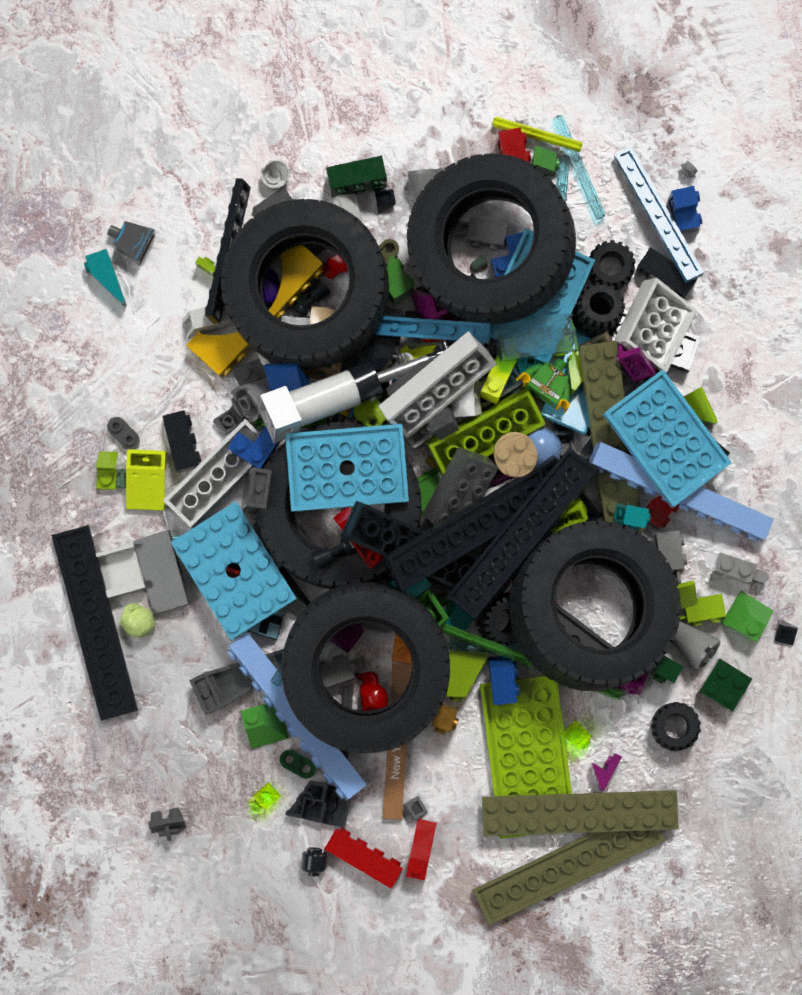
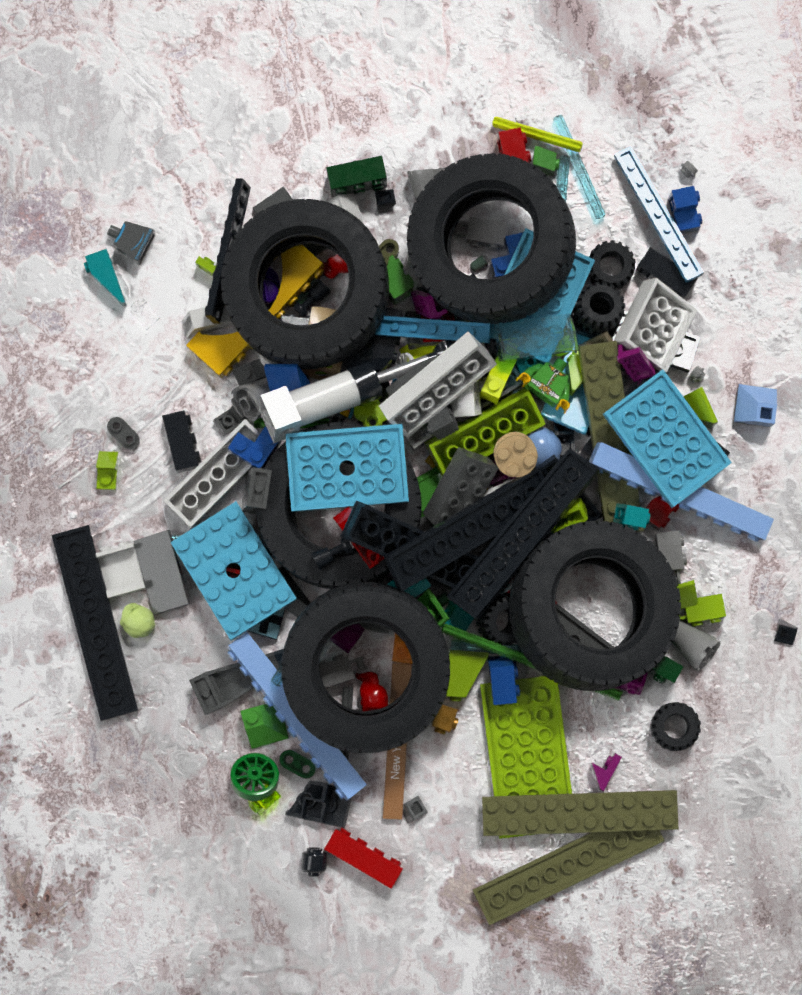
(121, 480): sand green piece -> none
(146, 479): neon yellow slope -> none
(167, 826): dark grey hips -> none
(254, 776): none -> green wheel
(275, 174): white hair -> none
(421, 849): red slope -> none
(577, 735): clear neon green bracket -> none
(697, 374): none -> light grey plate
(724, 685): dark green brick -> none
(738, 569): light grey brick -> none
(747, 617): bright green slope -> none
(756, 405): none -> light blue slope

